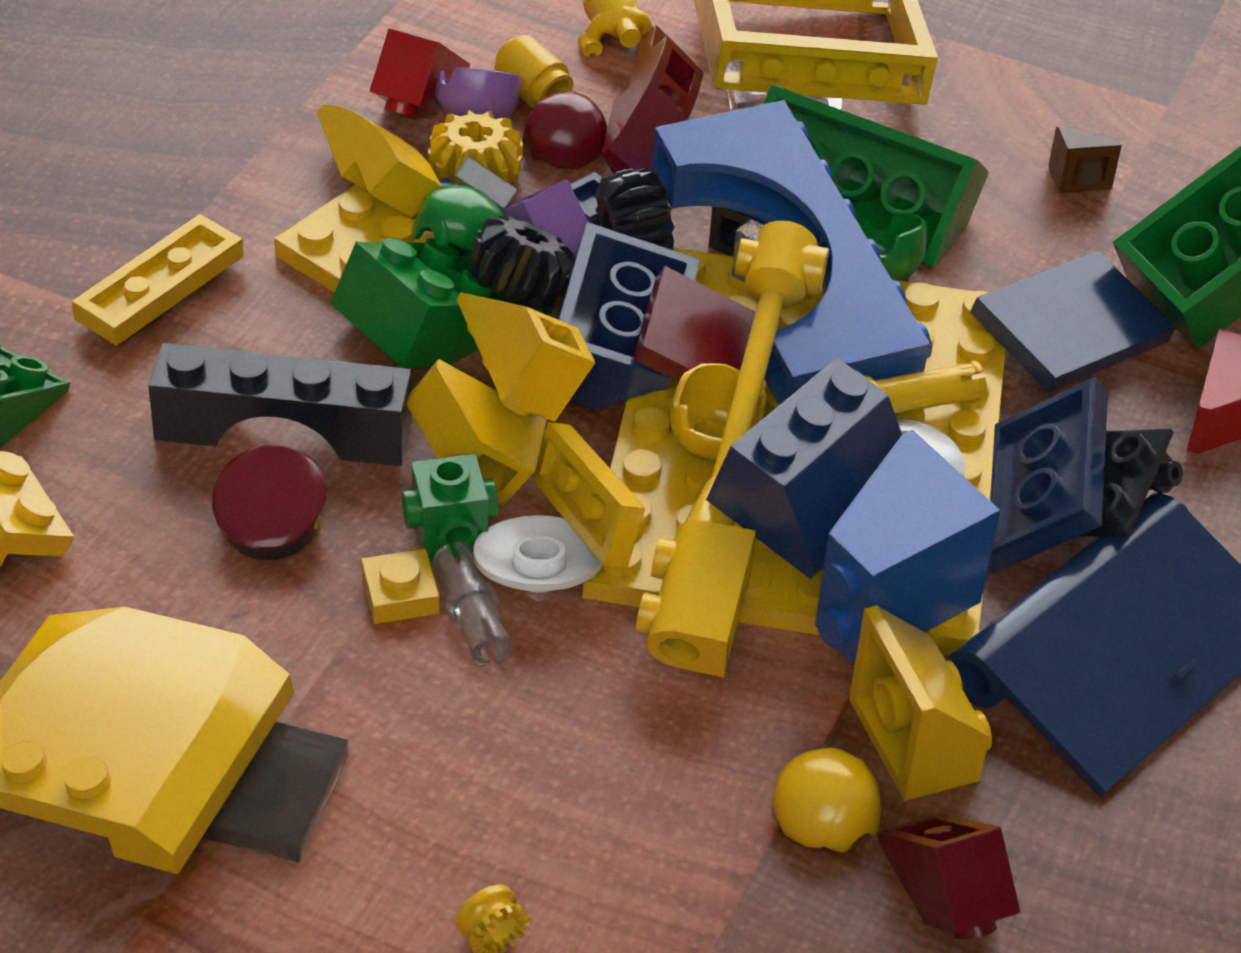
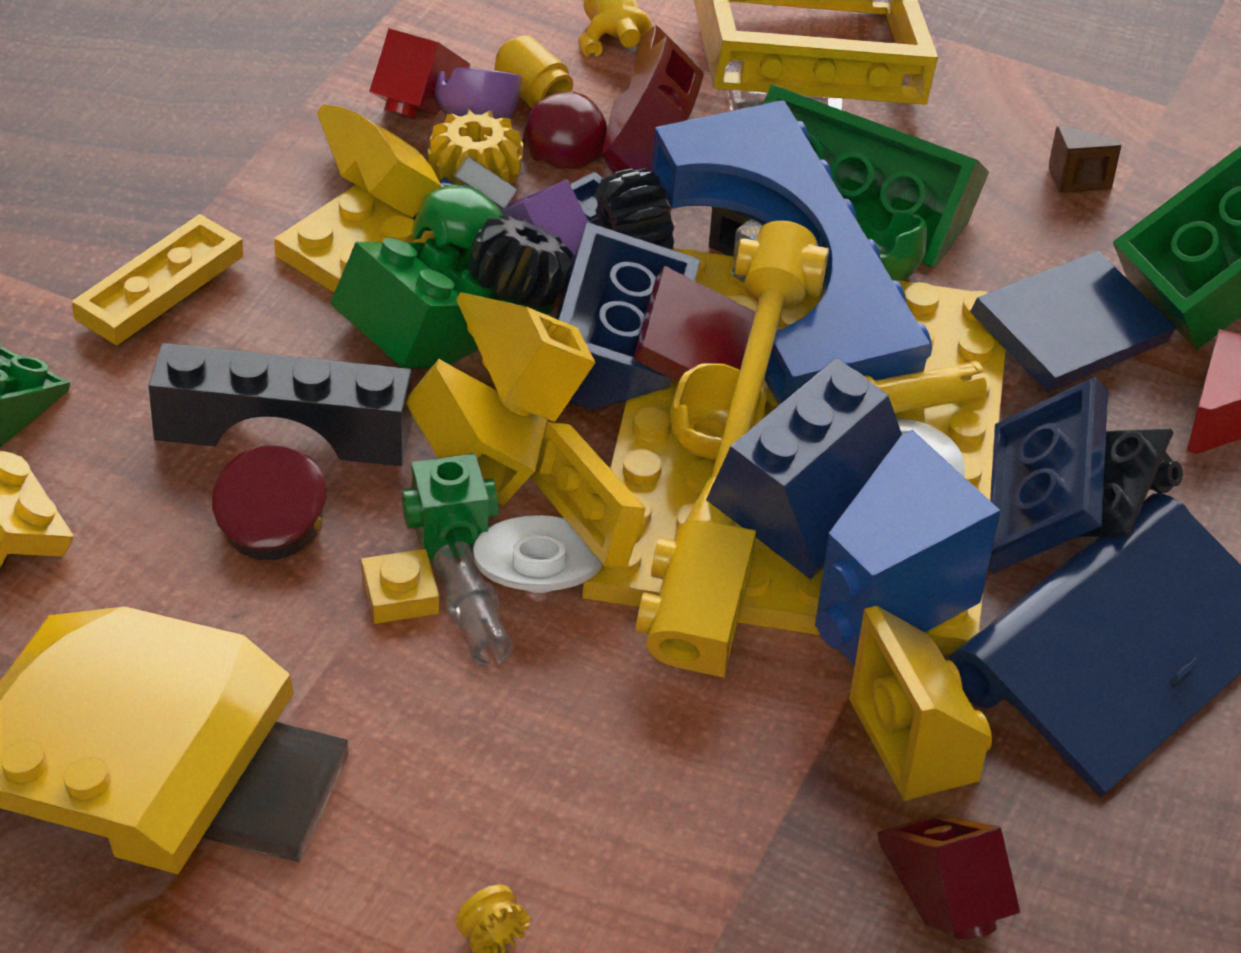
(827, 799): yellow hair -> none

